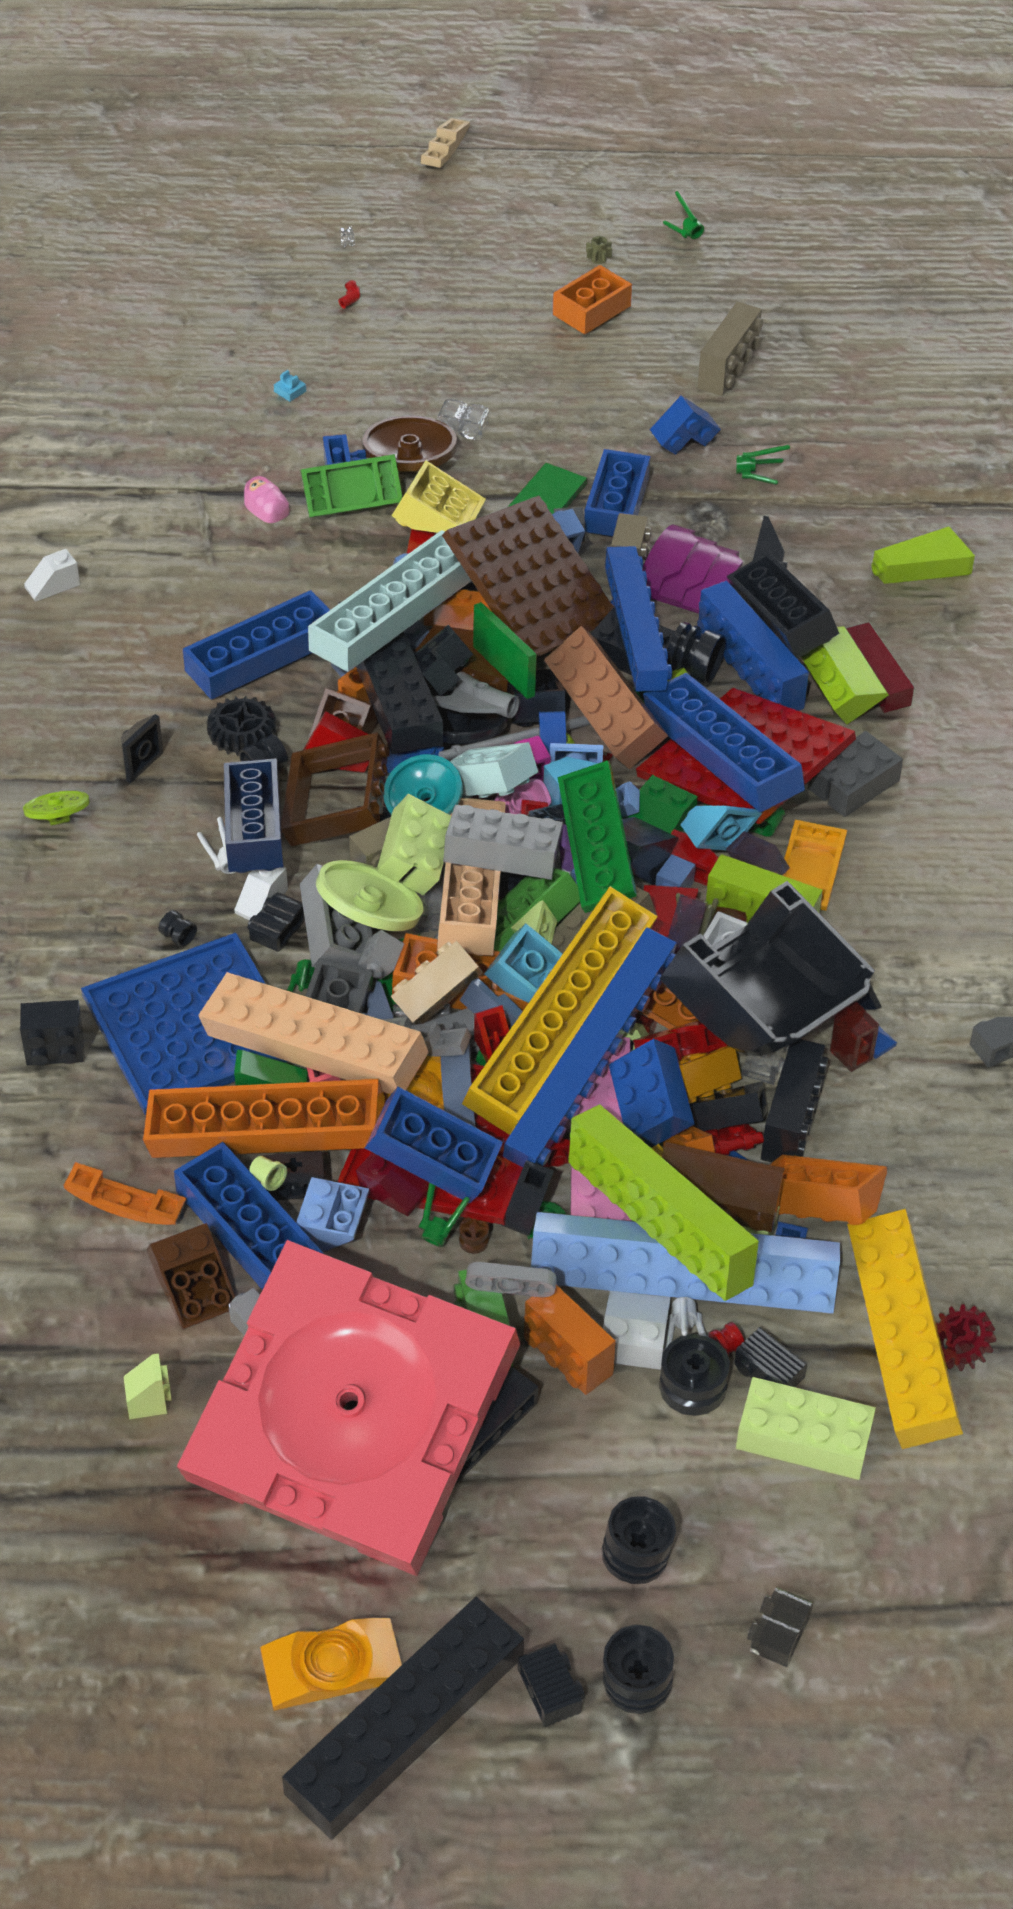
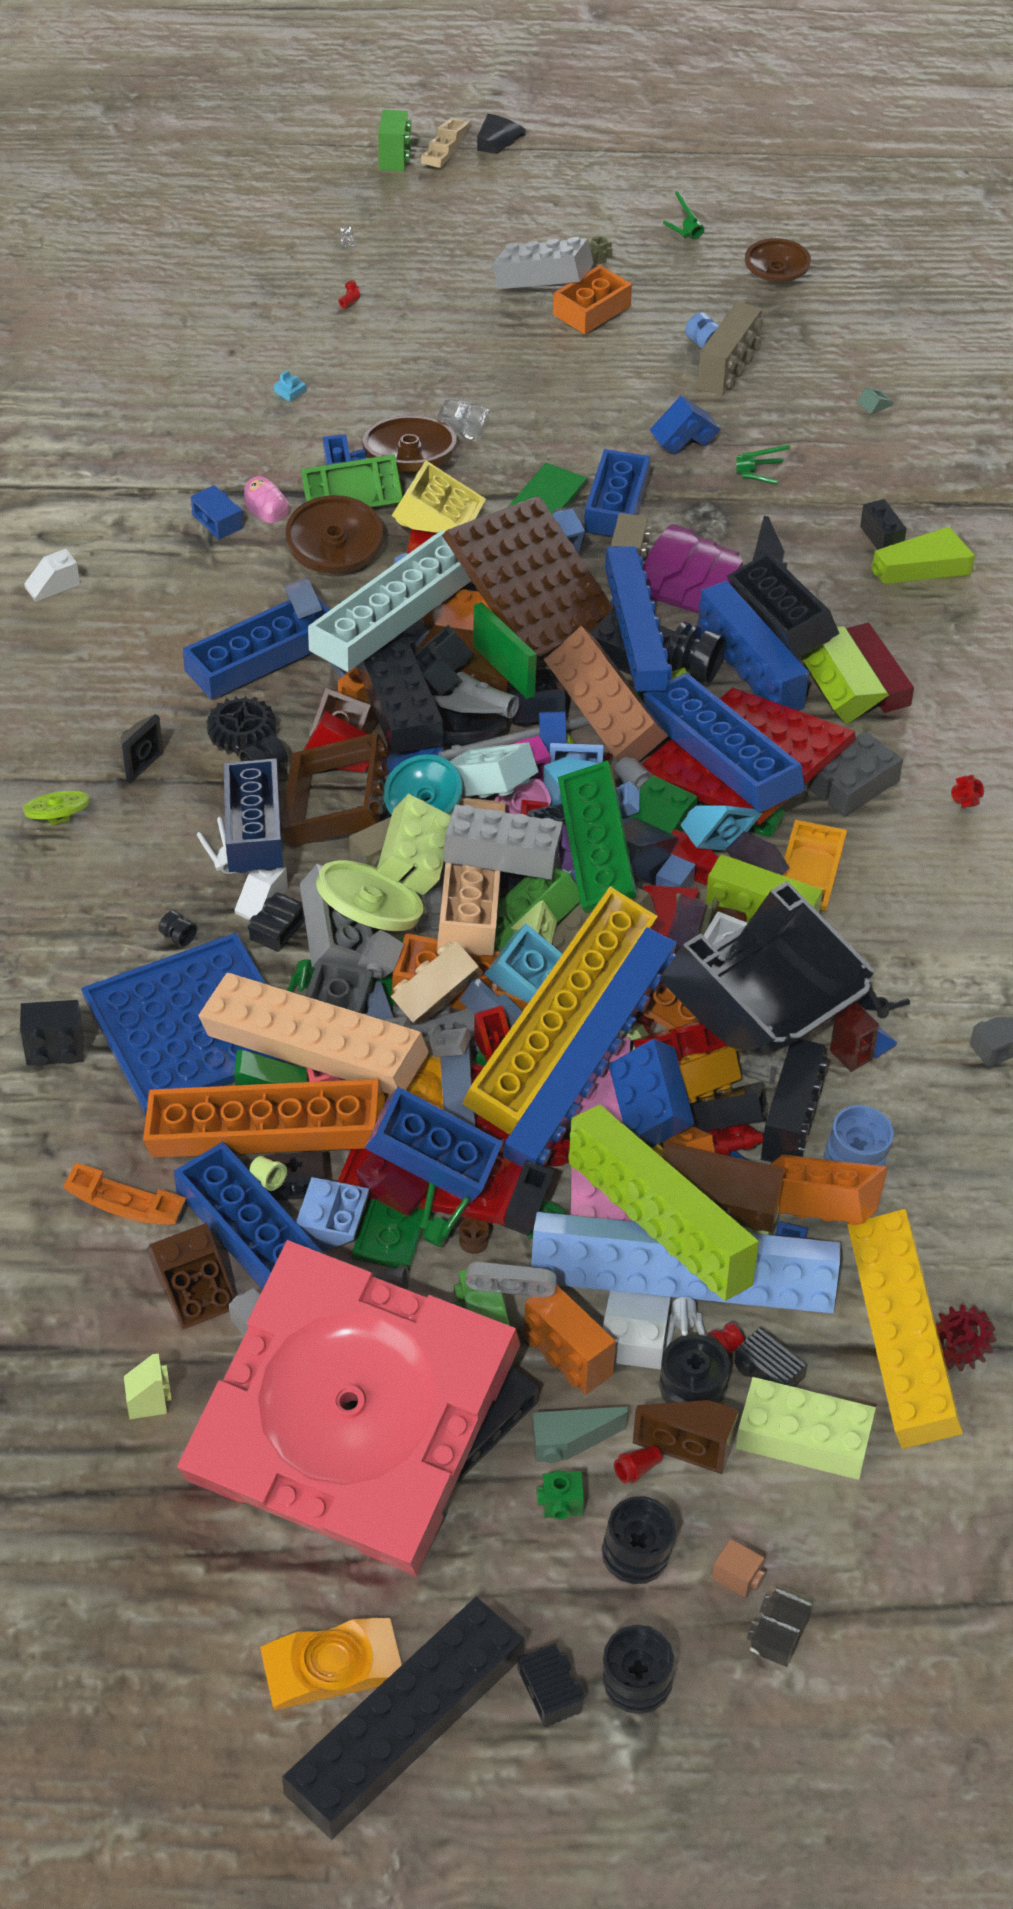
(217, 512): none -> blue brick
(302, 597): none -> sand blue slope
(334, 534): none -> reddish brown dish
(388, 1236): none -> green tile
(394, 140): none -> bright green brick
(395, 1276): none -> dark grey piece
(497, 134): none -> black slope
(543, 263): none -> light grey brick
(561, 1494): none -> green brick
(570, 1432): none -> sand green slope
(631, 770): none -> light grey brick
(635, 1464): none -> red cone
(688, 1431): none -> reddish brown slope
(700, 328): none -> medium blue wheel
(739, 1568): none -> nougat brick
(777, 260): none -> reddish brown dish
(860, 1136): none -> medium blue wheel
(874, 400): none -> sand green slope
(882, 524): none -> black brick
(883, 1012): none -> black hand
(967, 791): none -> red gear

